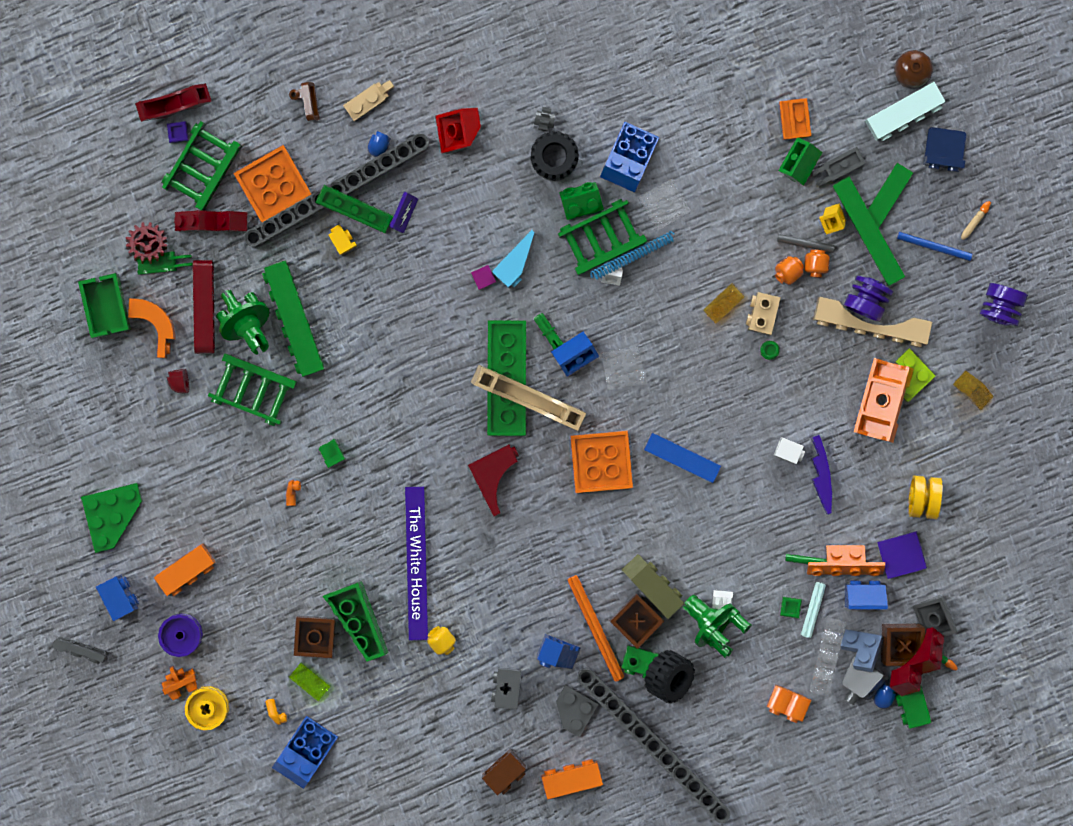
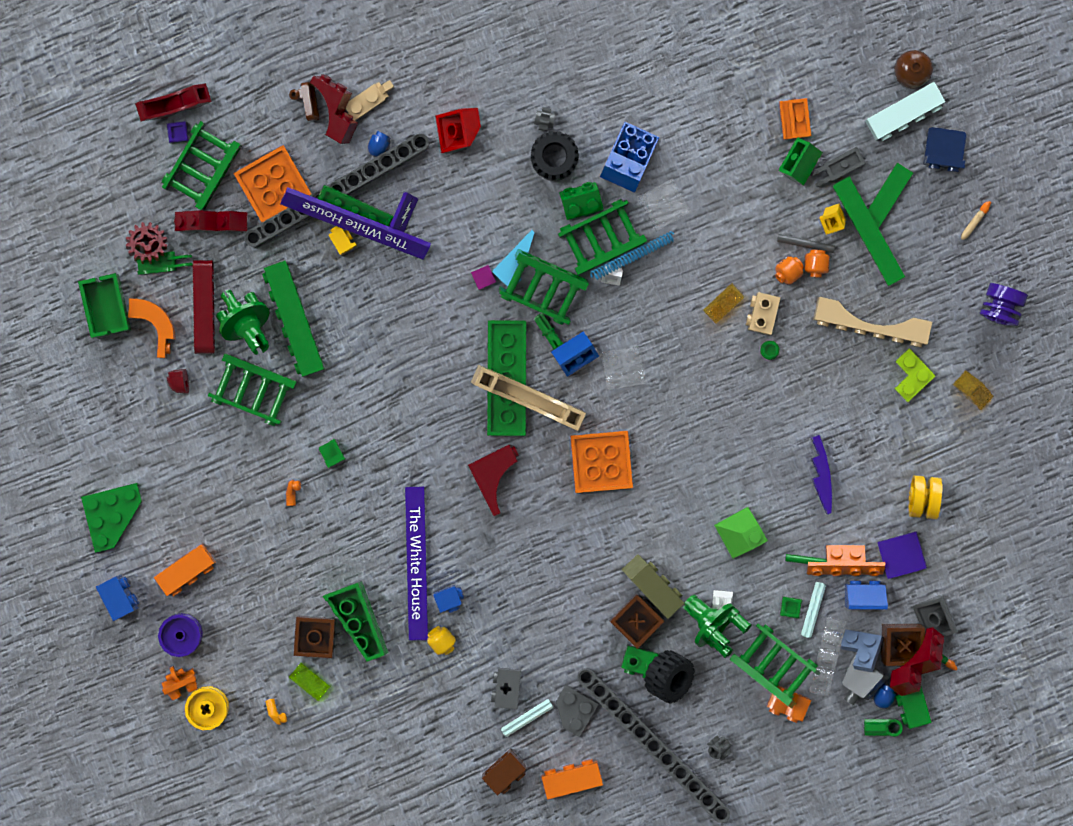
(79, 649): dark grey hinge -> none
(305, 752): blue slope -> none
(340, 125): none -> dark red arch
(355, 223): none -> dark purple tile
(449, 598): none -> blue brick
(526, 718): none -> light aqua axle
(542, 267): none -> green fence
(557, 653): blue wedge -> none
(595, 628): orange axle -> none
(682, 457): blue tile -> none
(719, 748): none -> dark grey gear
(740, 532): none -> bright green slope
(758, 672): none -> green fence
(789, 451): white brick -> none
(868, 298): dark purple wheel -> none
(877, 419): piece -> none
(879, 727): none -> green piece
(934, 246): blue bar -> none

